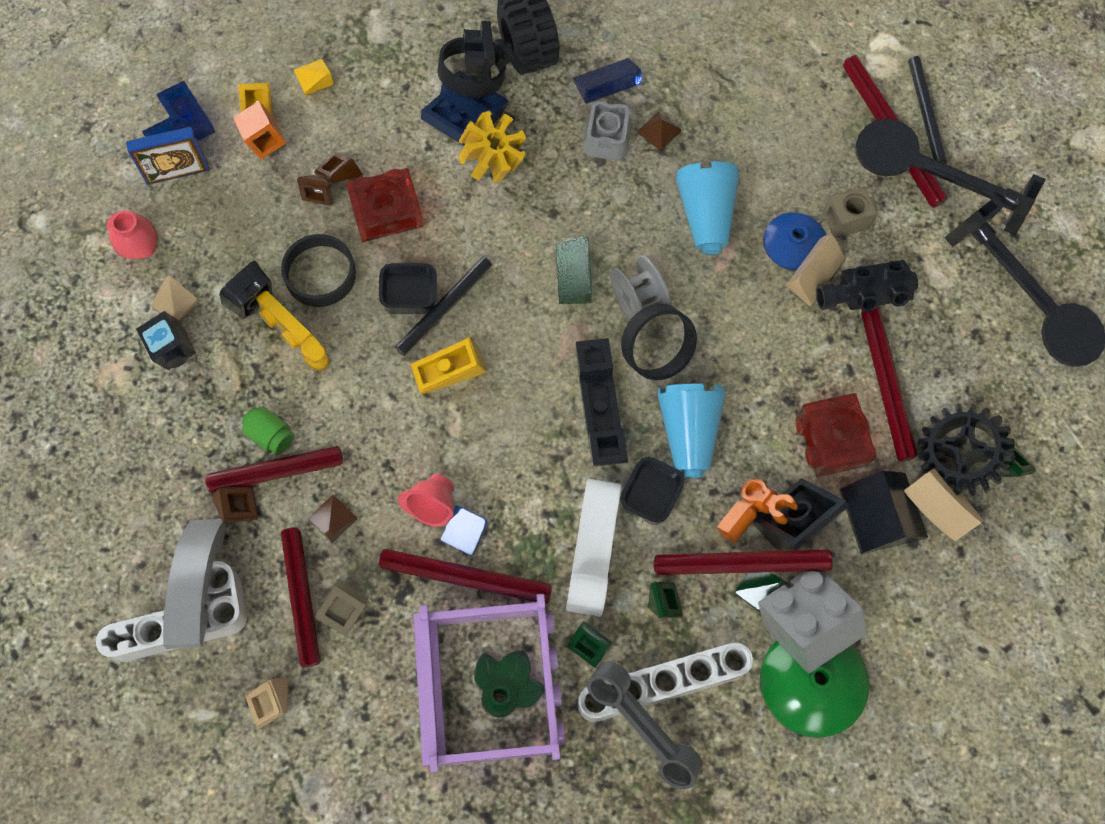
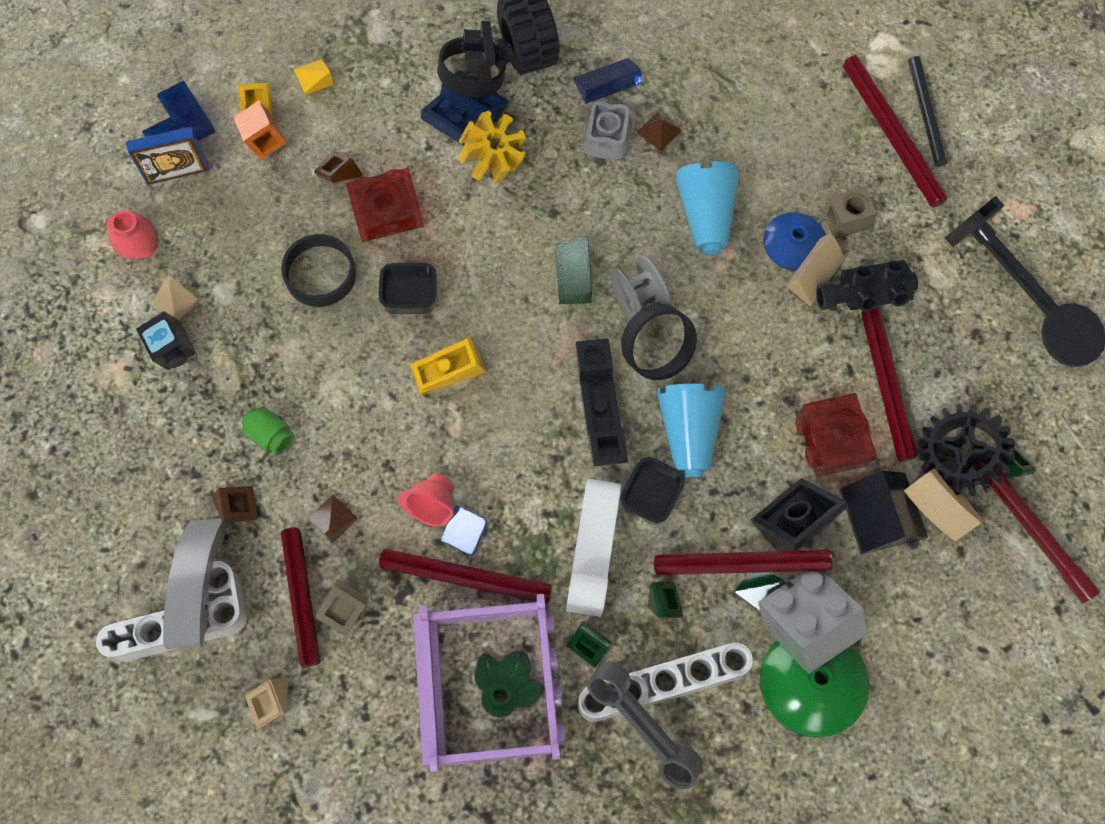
(242, 290): black piece -> none
(274, 469): dark red axle -> none
(293, 331): yellow hinge -> none
(315, 189): reddish brown slope -> none
(443, 306): black bar -> none
(756, 498): orange bar -> none
(892, 148): black piece -> none
(1070, 572): none -> dark red piece

